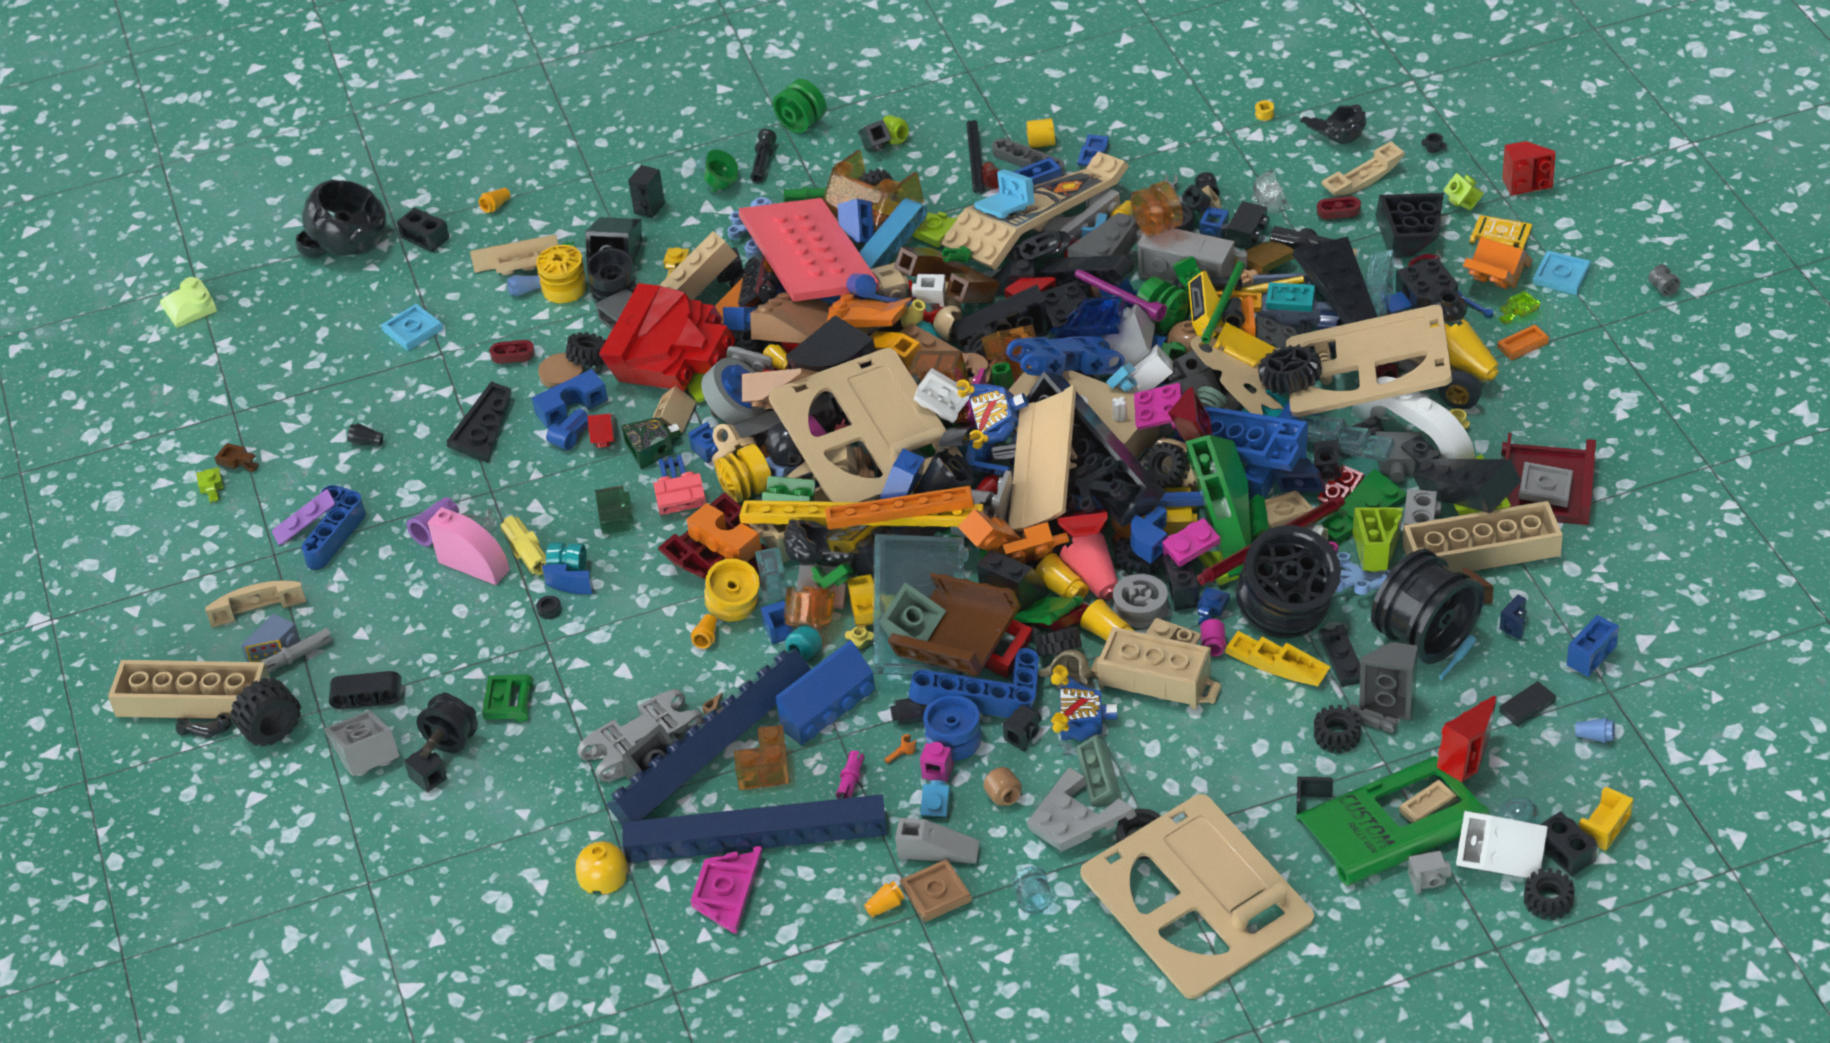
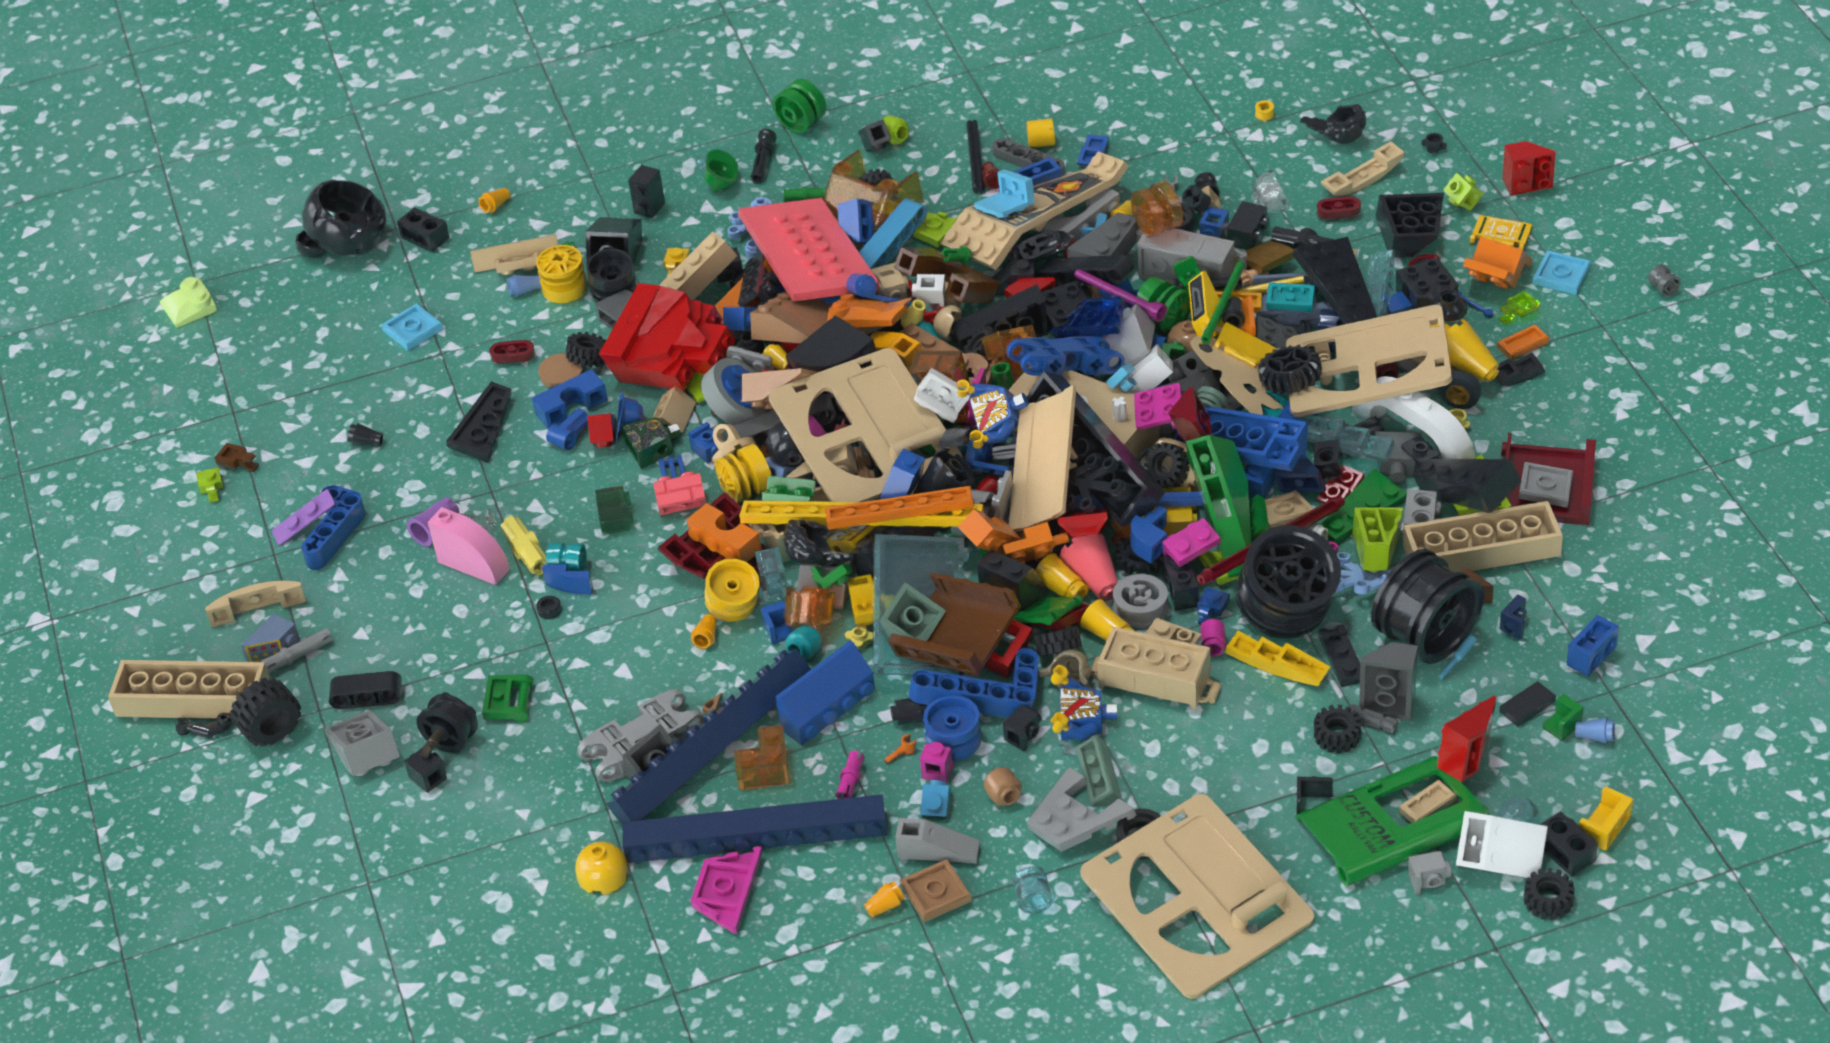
(628, 412): none -> blue piece
(1519, 371): none -> black slope
(1565, 717): none -> green panel

